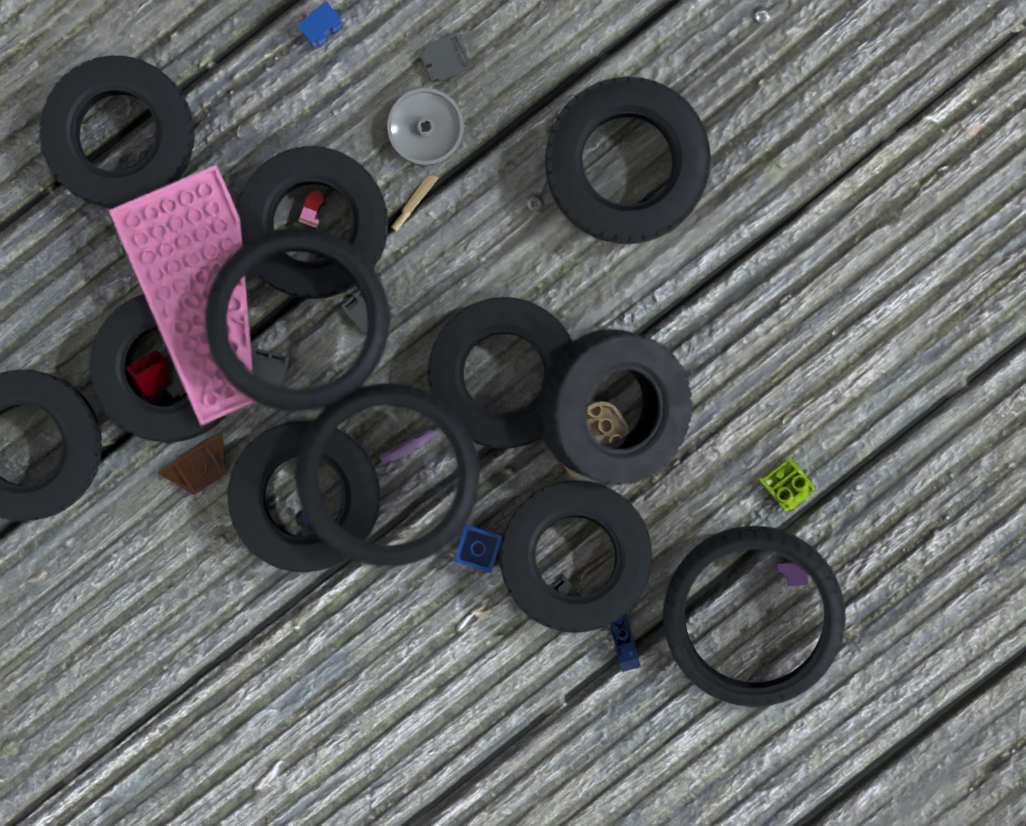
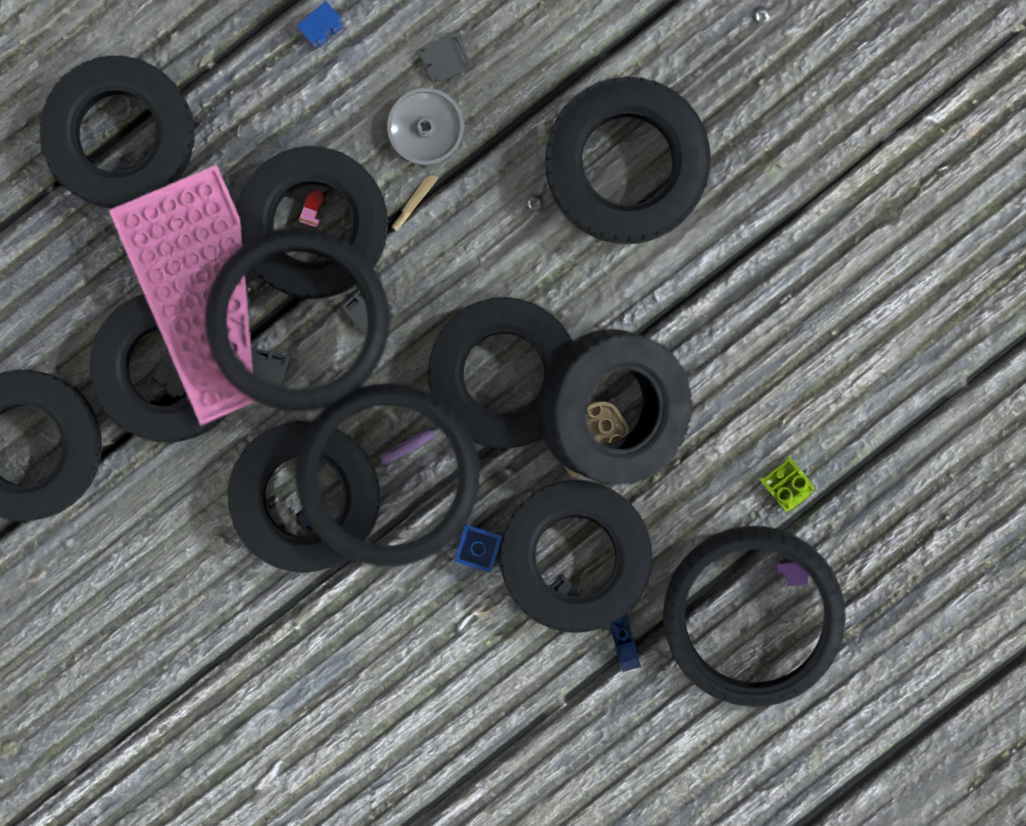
(149, 374): dark red torso -> none
(199, 466): reddish brown wing -> none

